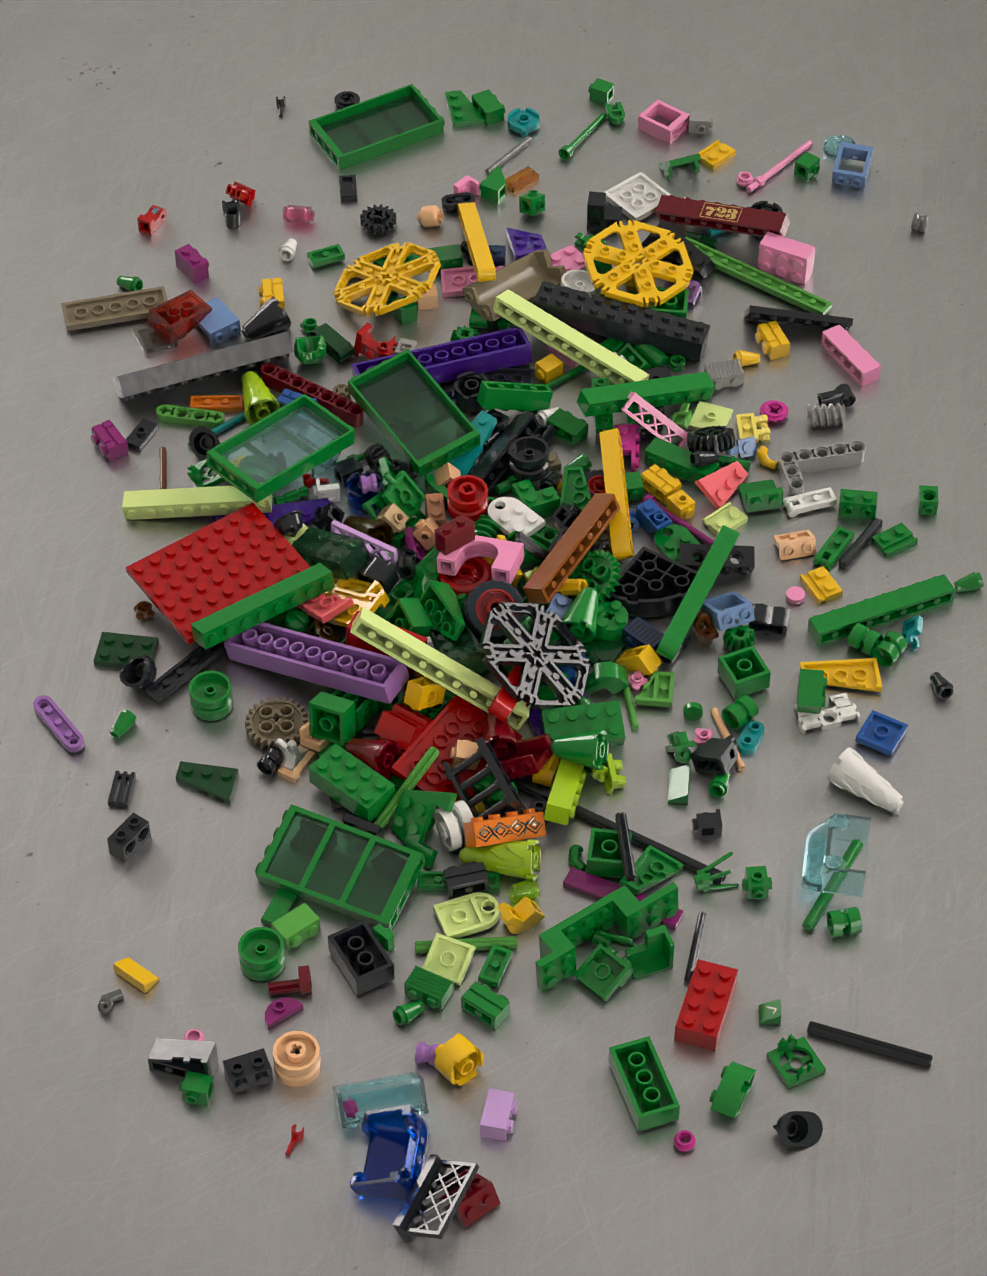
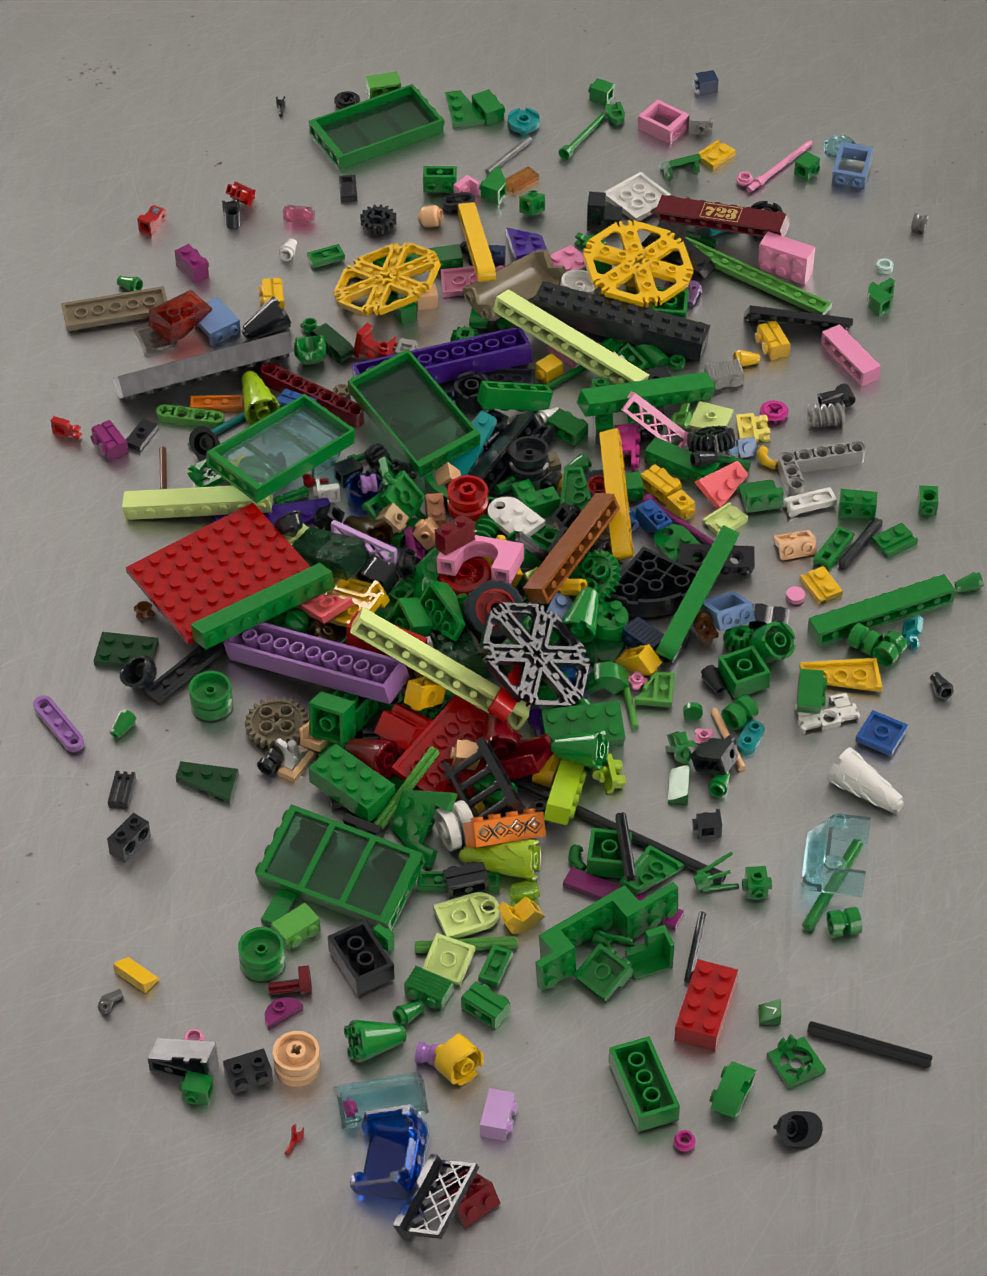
(63, 428): none -> red plate
(372, 1038): none -> green cone
(382, 83): none -> bright green brick
(439, 178): none -> green brick
(706, 82): none -> dark blue brick
(712, 677): none -> black cone
(773, 641): none -> green brick
(880, 296): none -> green brick
(884, 266): none -> light aqua tile

